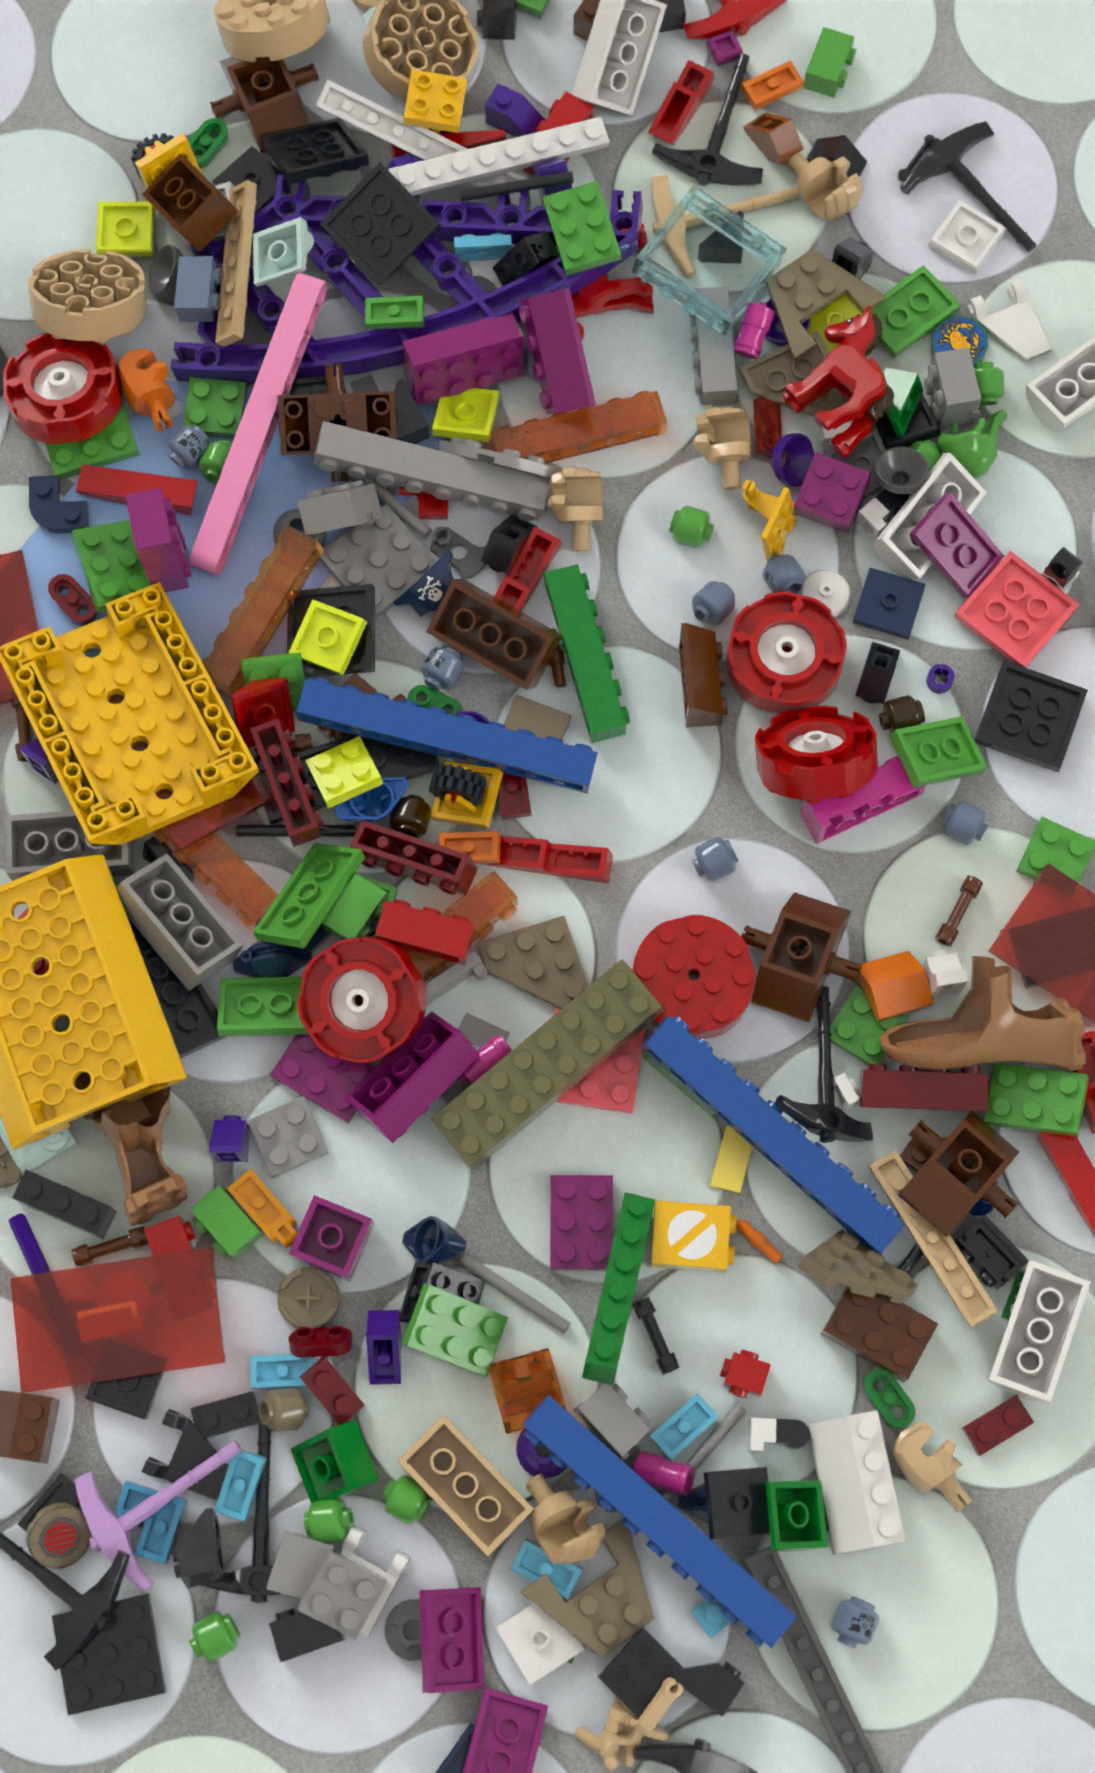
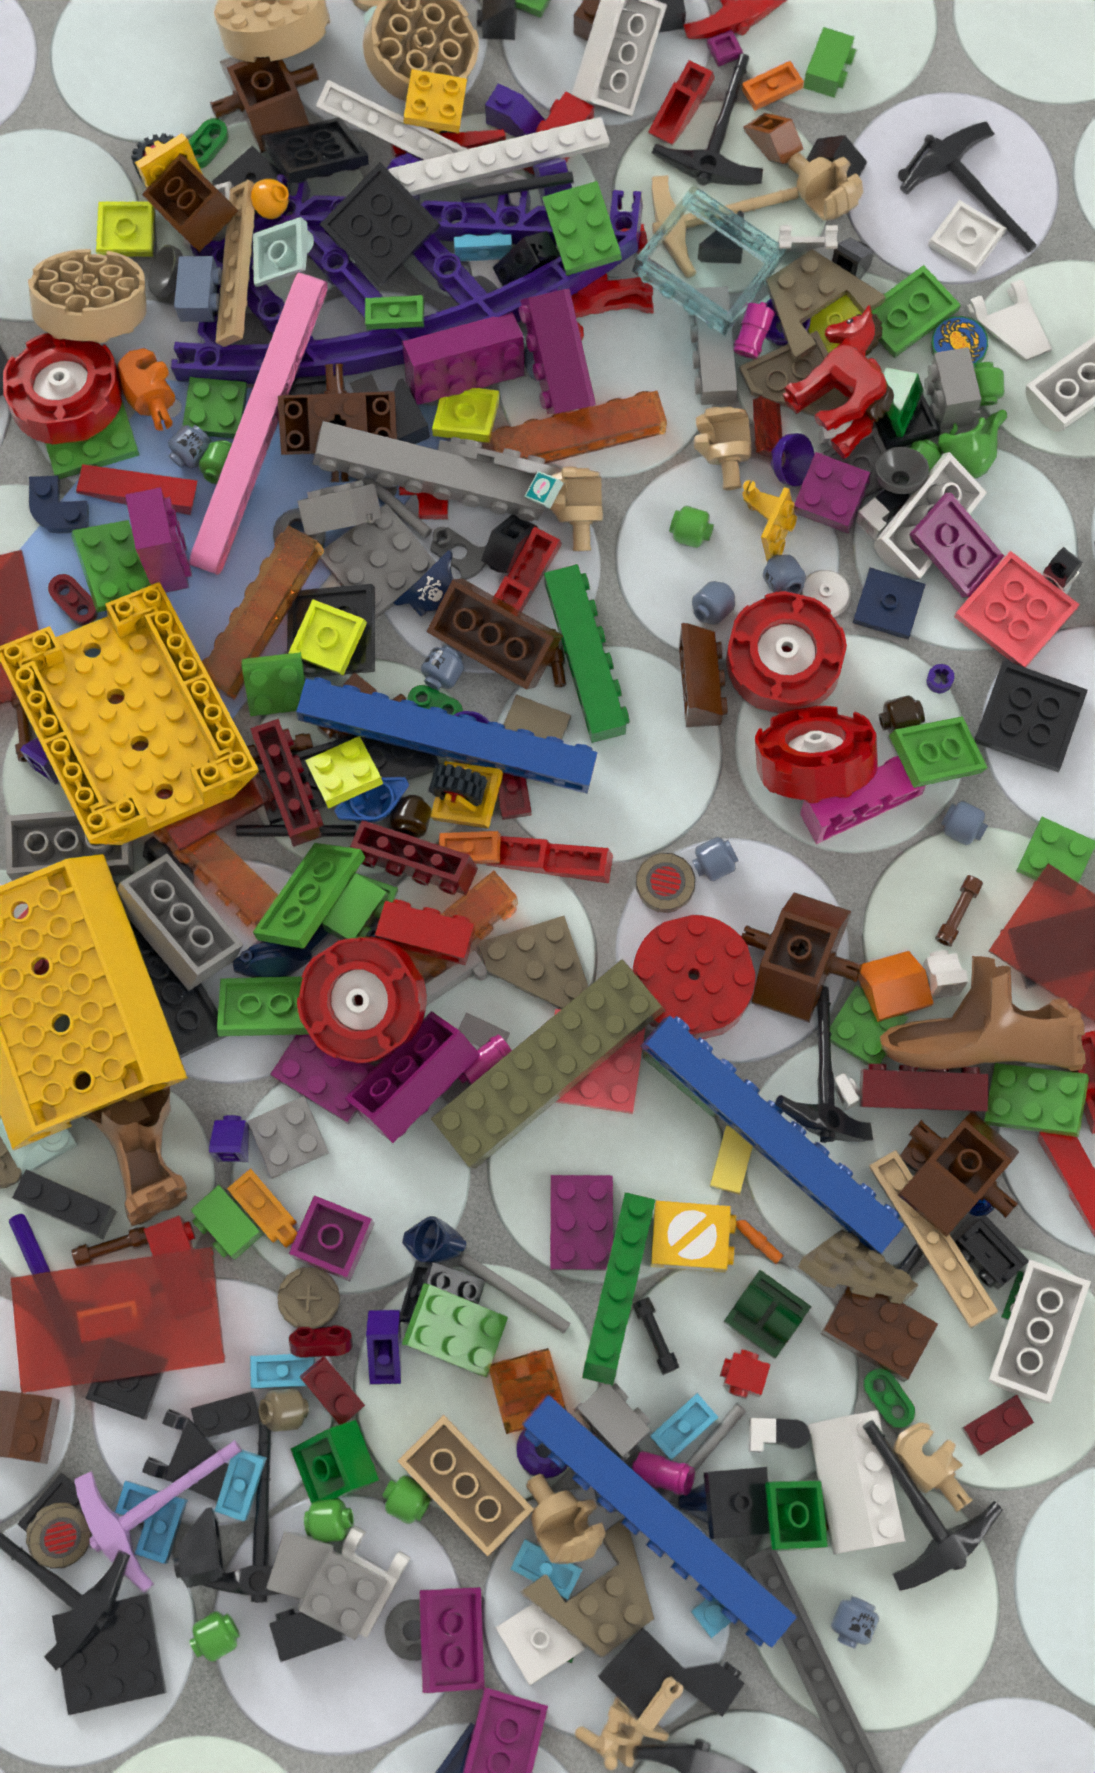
(260, 703): red slope -> none
(270, 198): none -> light orange brick
(543, 489): none -> light aqua tile
(665, 882): none -> tile
(767, 1314): none -> dark green plate
(804, 244): none -> white flag
(877, 673): black slope -> none
(948, 1545): none -> black piece

